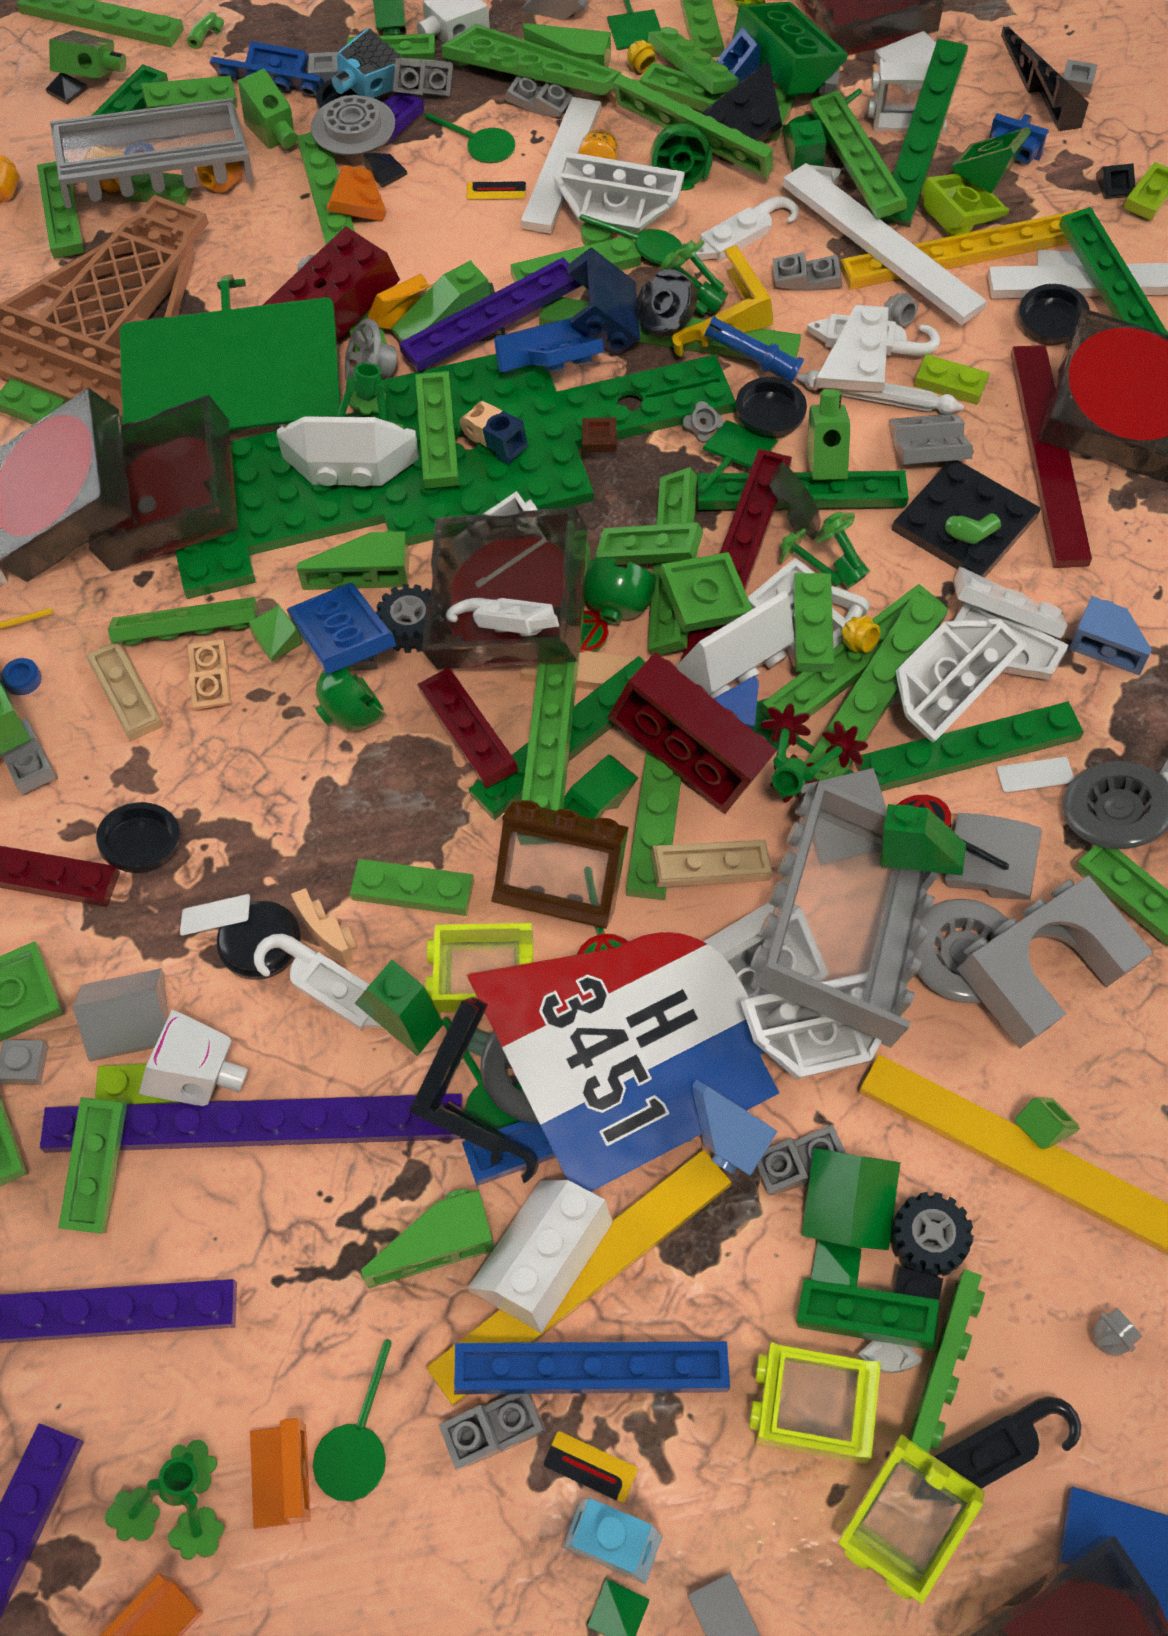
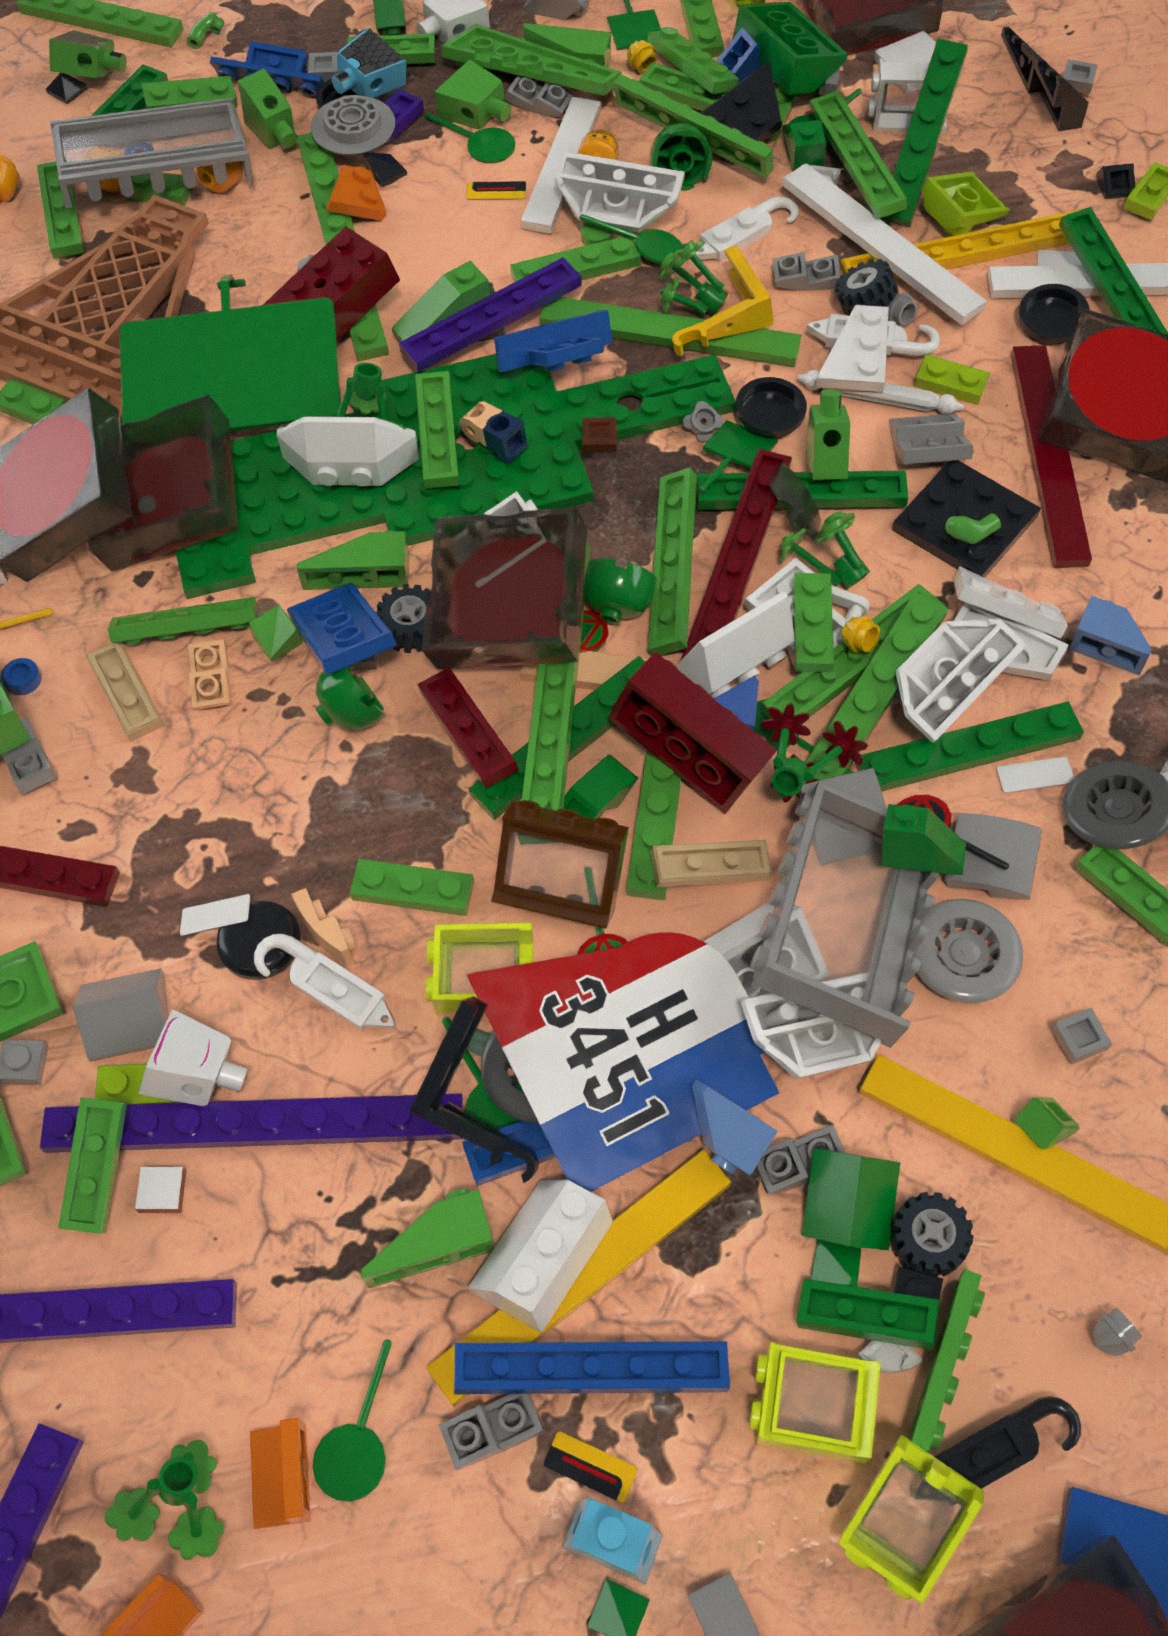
(138, 837): black piece -> none
(160, 1190): none -> white tile
(370, 349): light grey wheel -> none
(397, 300): light orange slope -> none
(401, 1007): green slope -> none
(422, 76): light grey slope -> none
(472, 97): none -> bright green torso
(506, 615): white plate -> none
(611, 305): dark blue panel -> none
(650, 543): bright green plate -> none
(666, 303): black tile -> none
(704, 591): bright green plate -> none
(768, 357): blue pin -> none
(866, 285): none -> black wheel
(991, 159): green slope -> none
(1002, 968): light grey arch -> none
(1035, 143): blue hips -> none
(1081, 1036): none -> light grey plate

